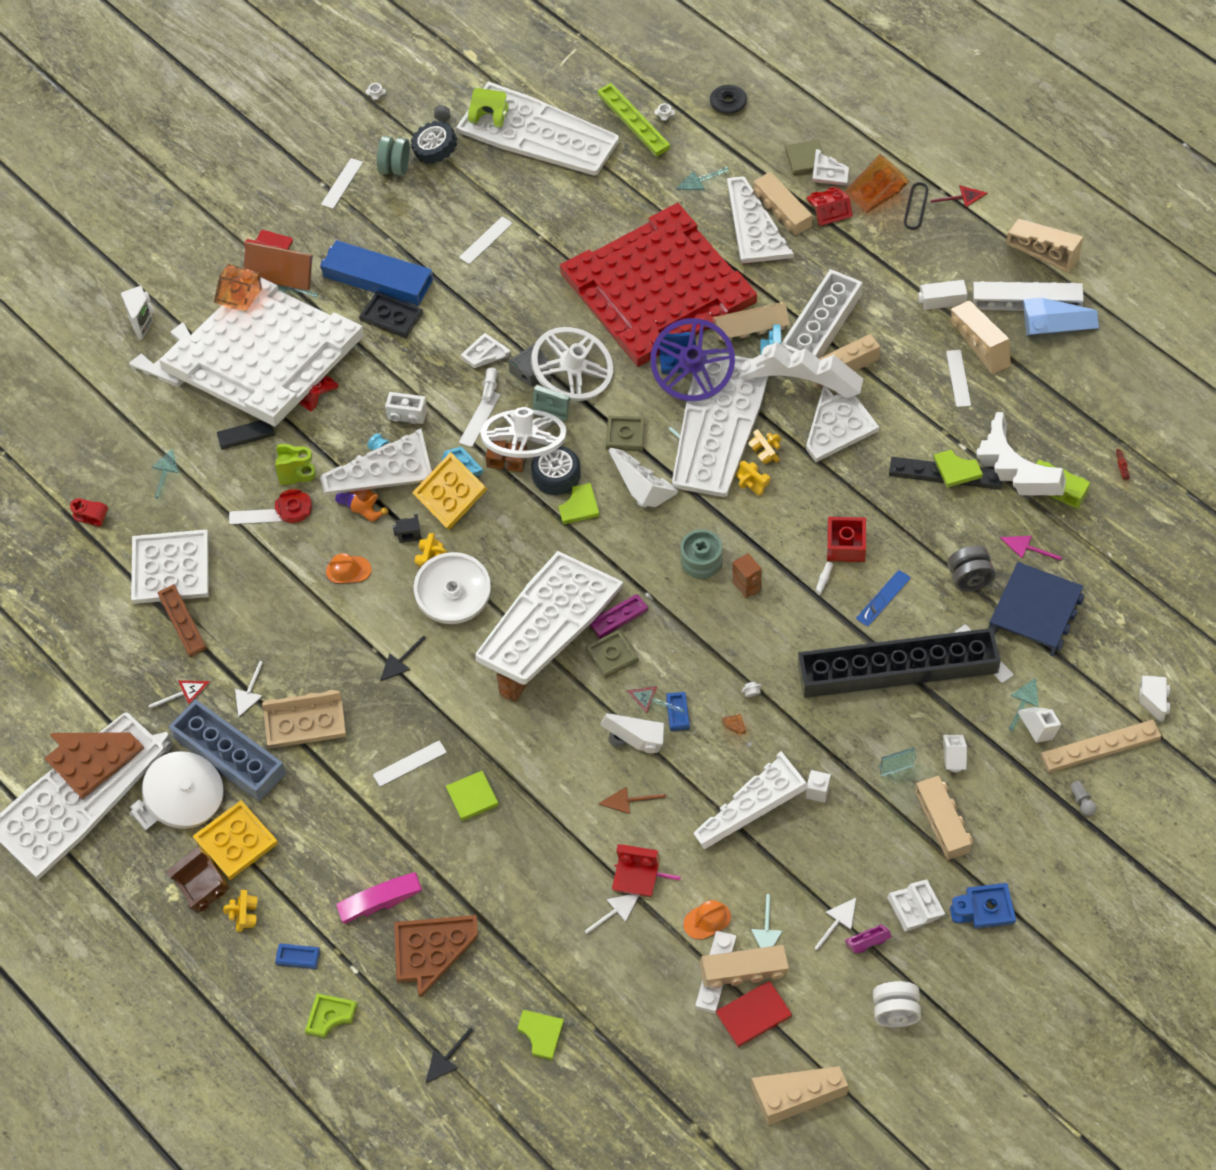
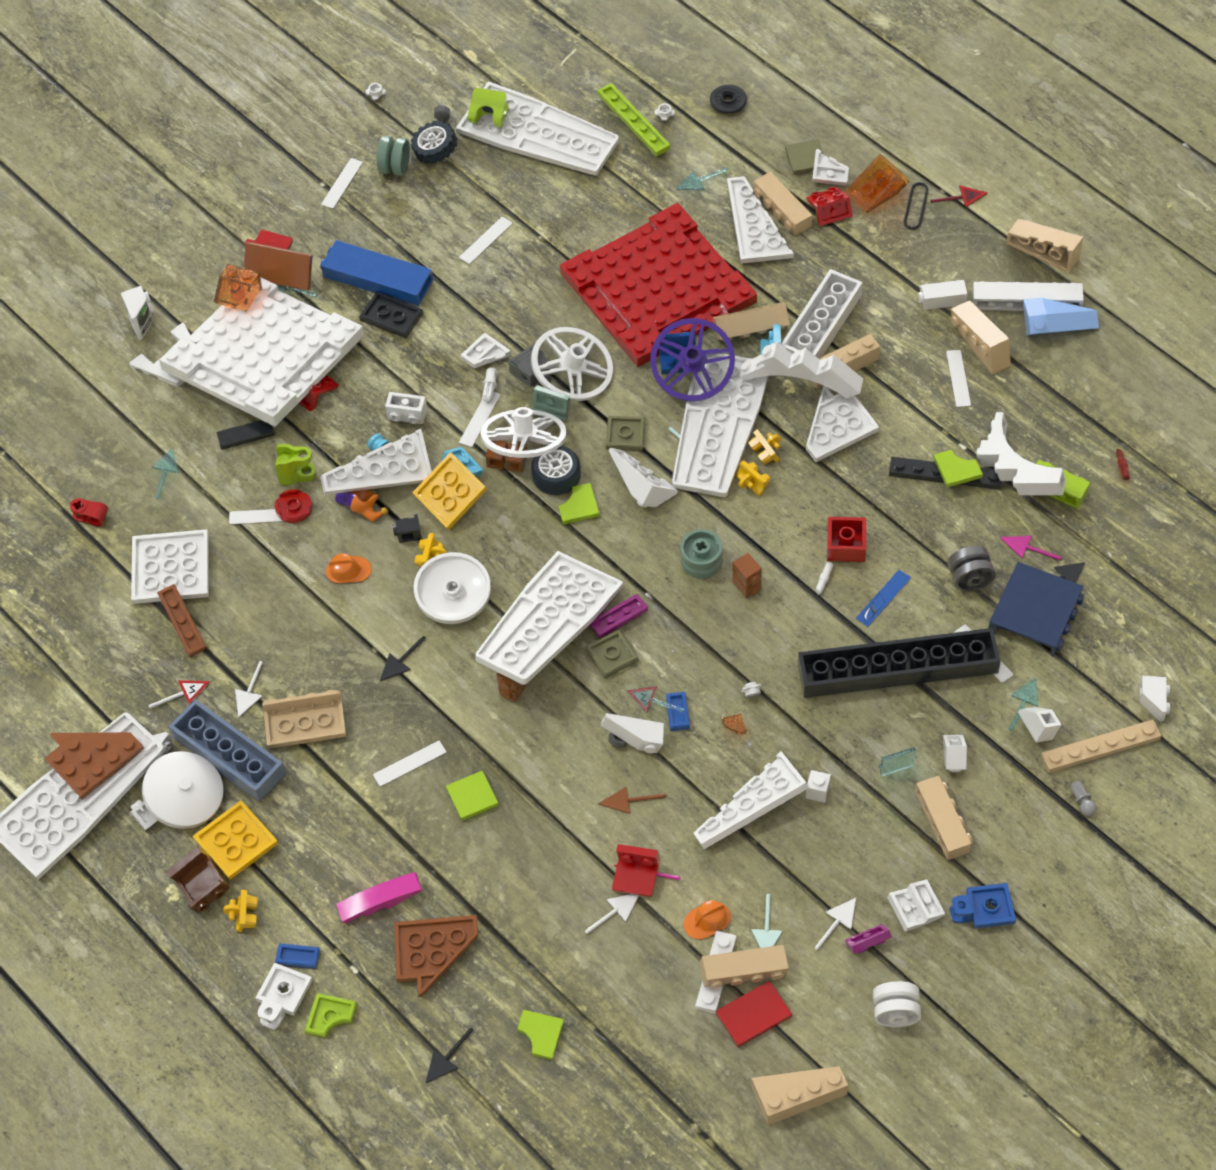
(276, 1004): none -> white plate
(1070, 572): none -> black piece

